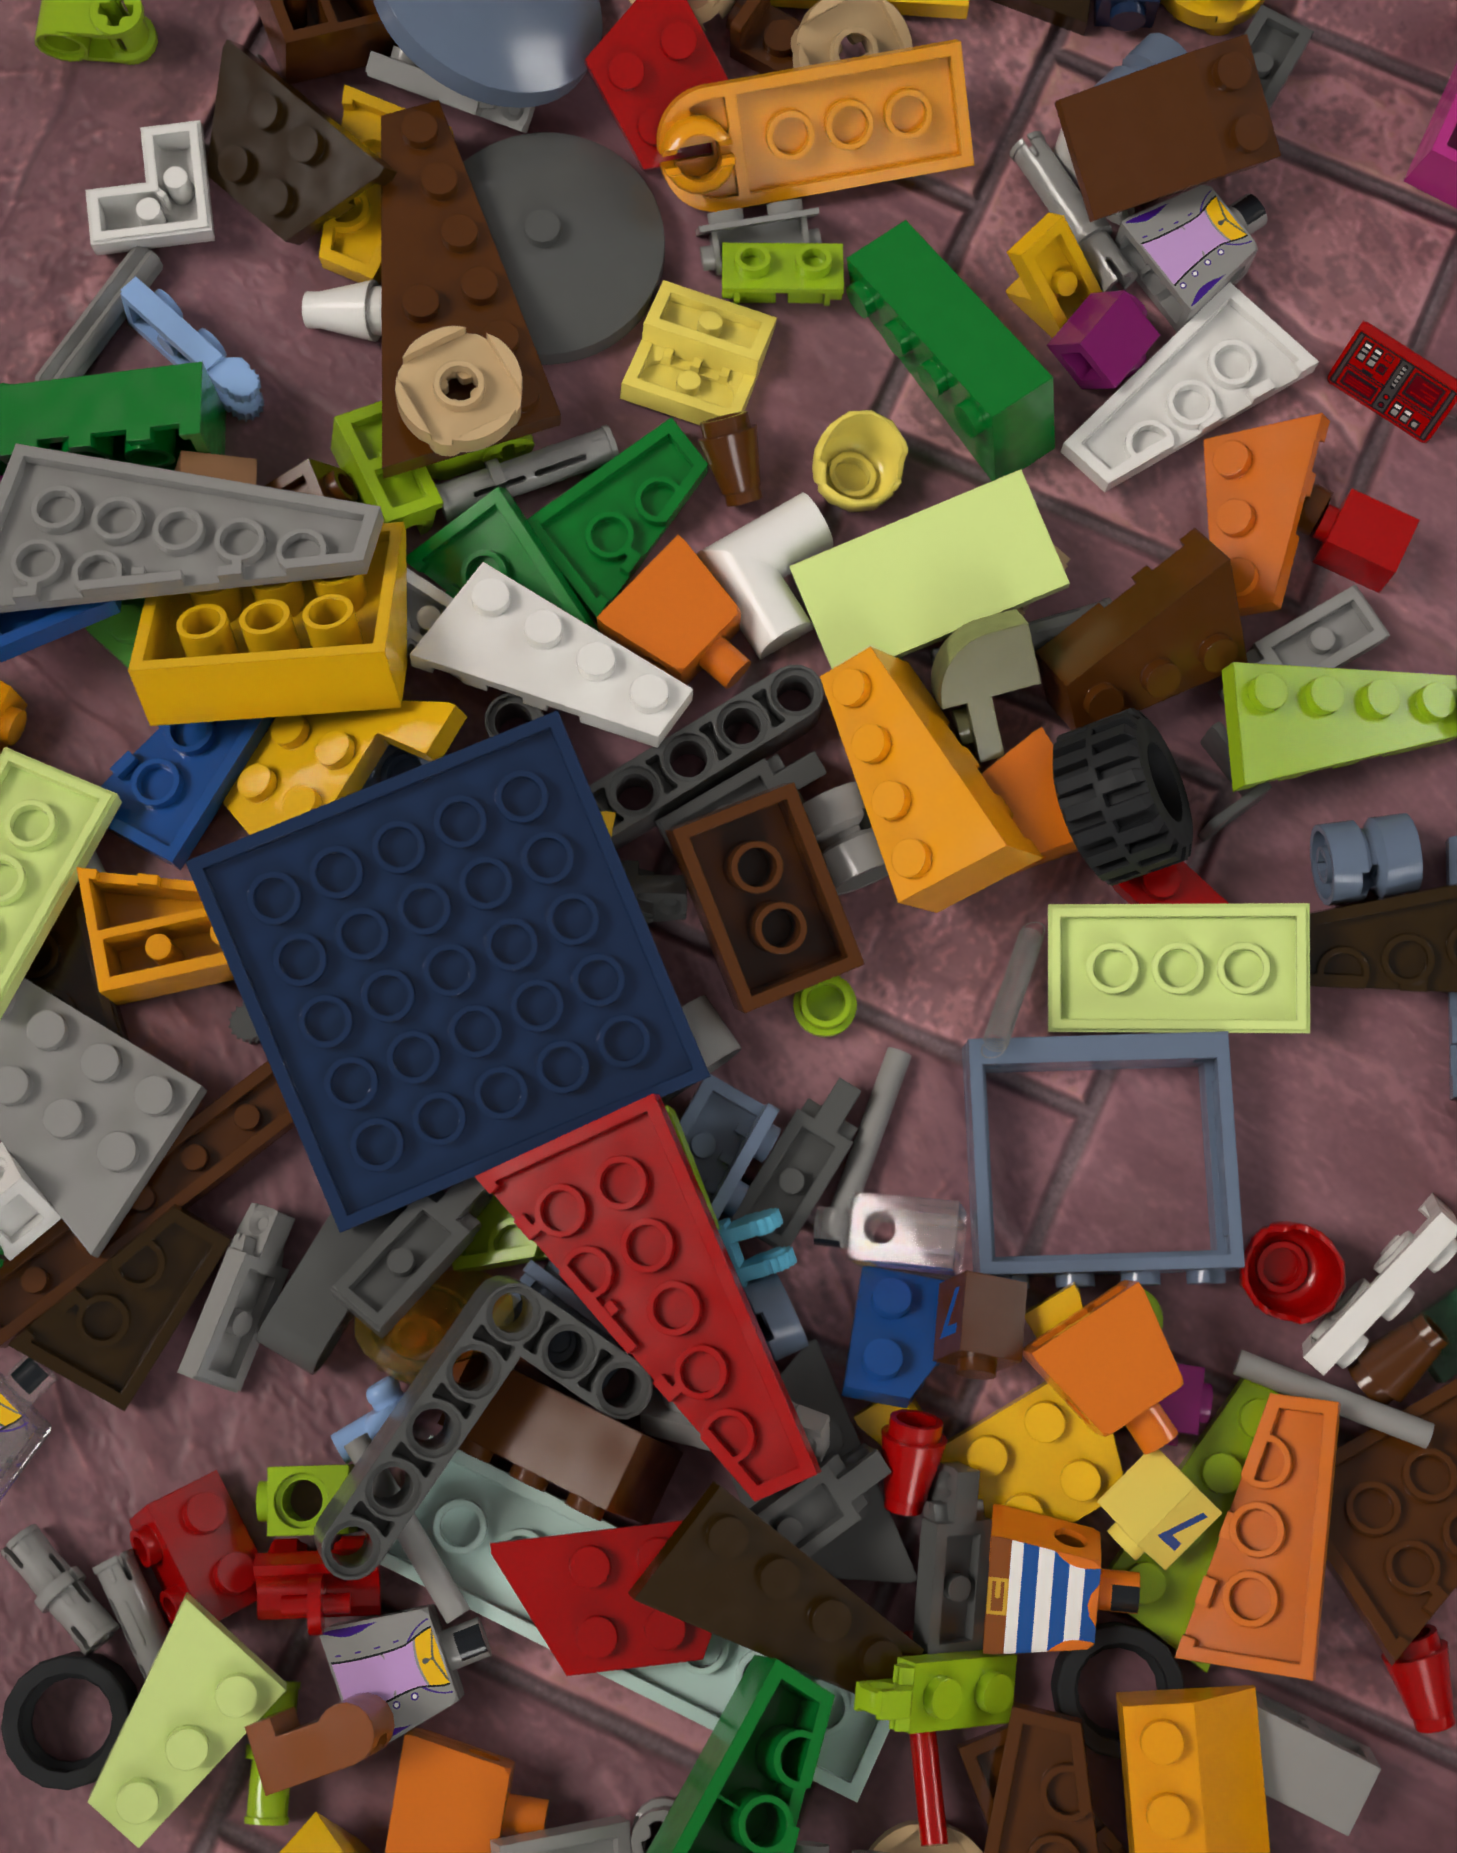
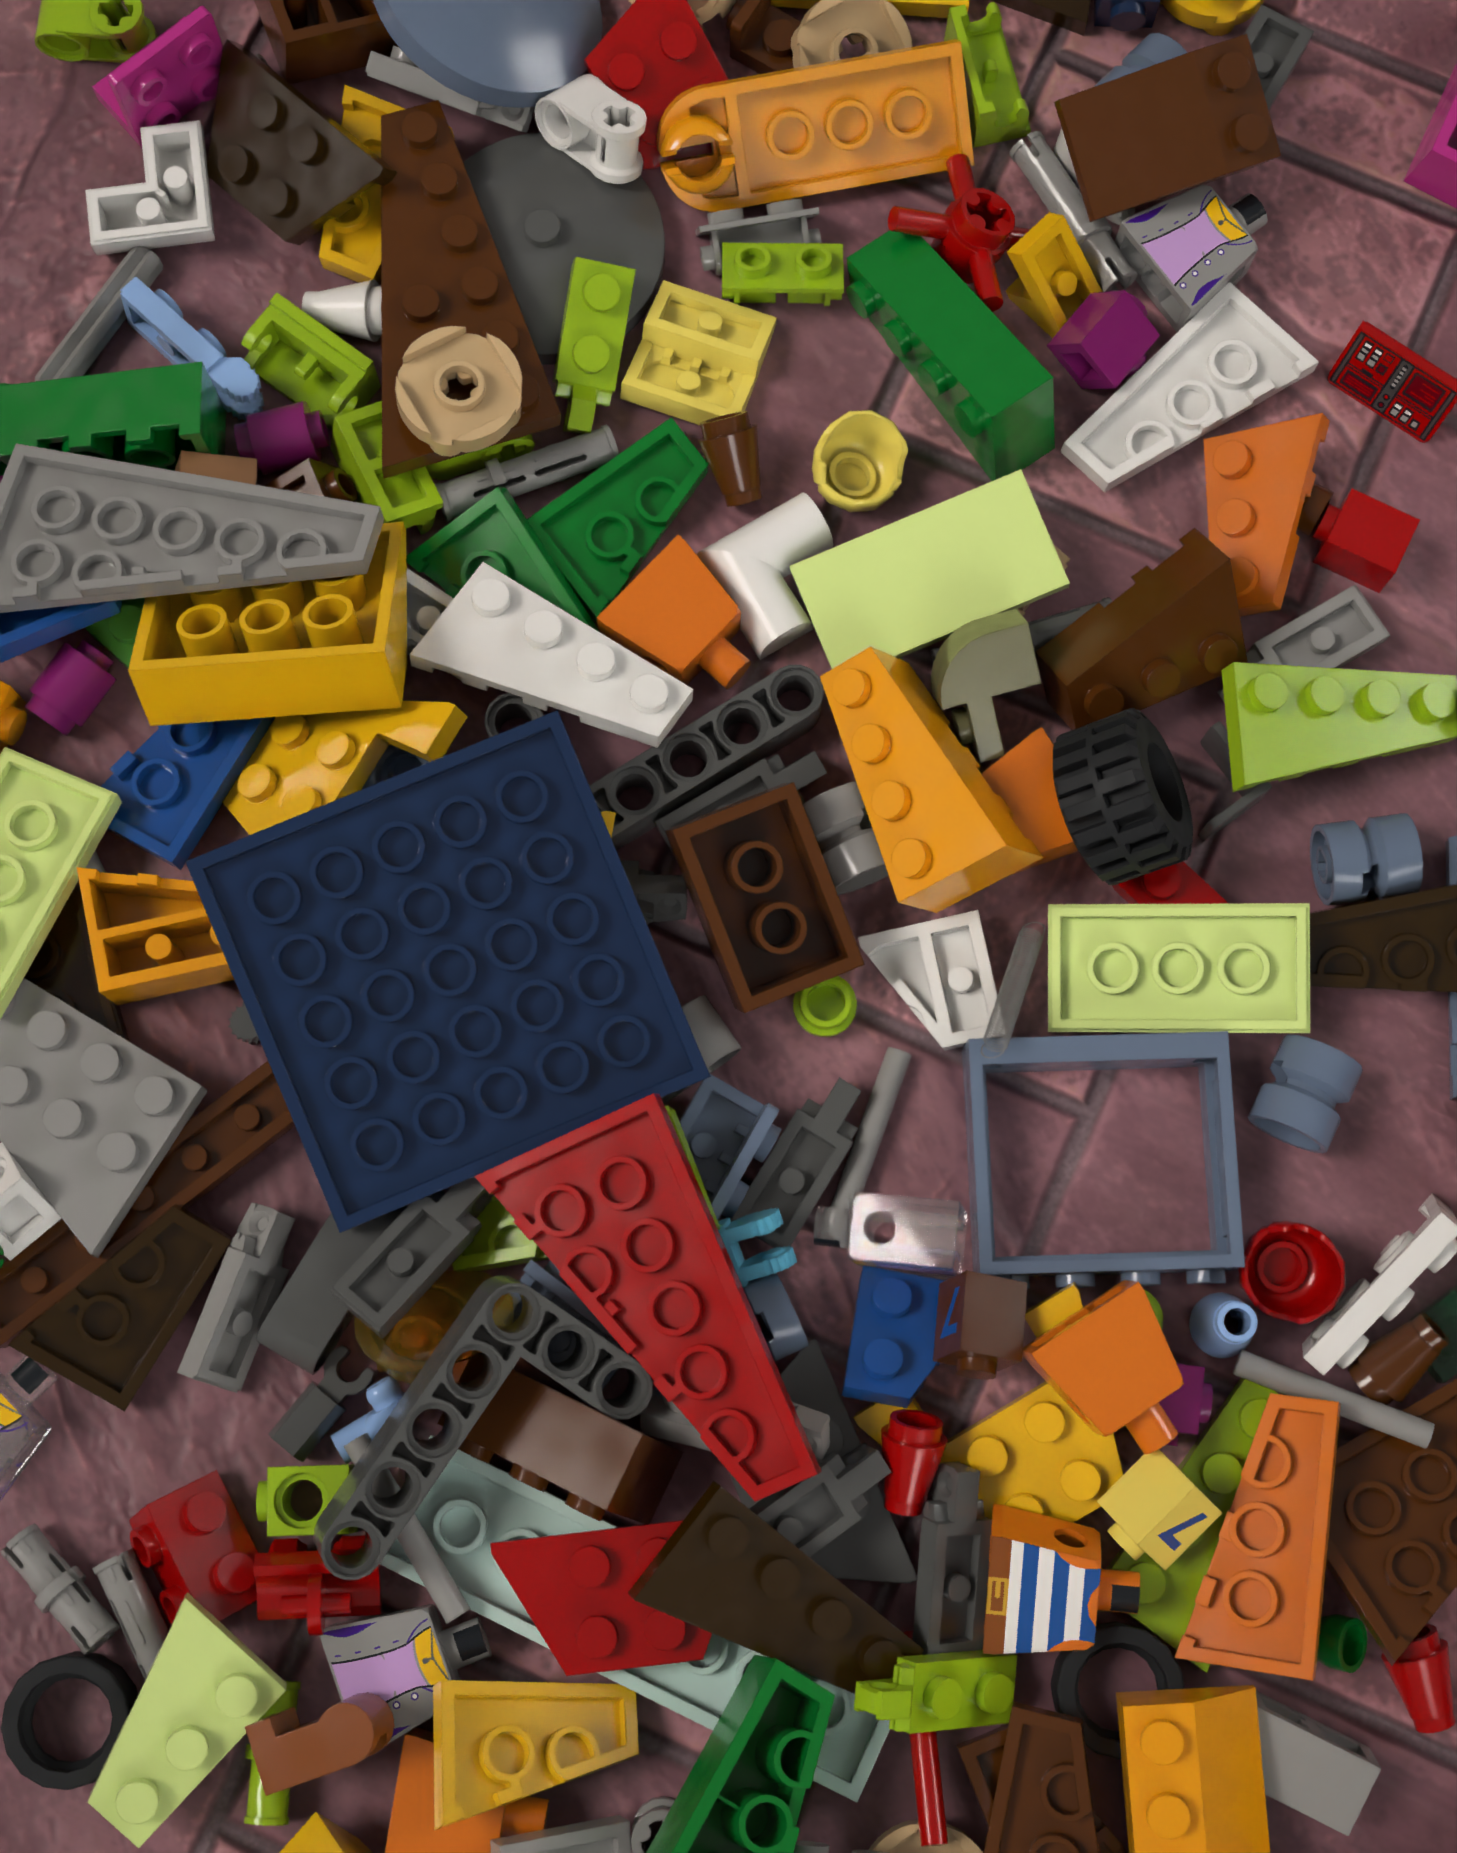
(71, 686): none -> magenta brick
(165, 76): none -> dark pink bracket
(282, 437): none -> magenta brick
(308, 361): none -> lime hinge
(319, 1407): none -> dark grey bar
(523, 1738): none -> yellow wing
(591, 339): none -> lime hinge
(594, 128): none -> white piece
(940, 974): none -> white wing
(969, 232): none -> red bar
(992, 89): none -> lime hinge
(1208, 1325): none -> light blue cone
(1305, 1093): none -> sand blue wheel
(1342, 1642): none -> green hinge

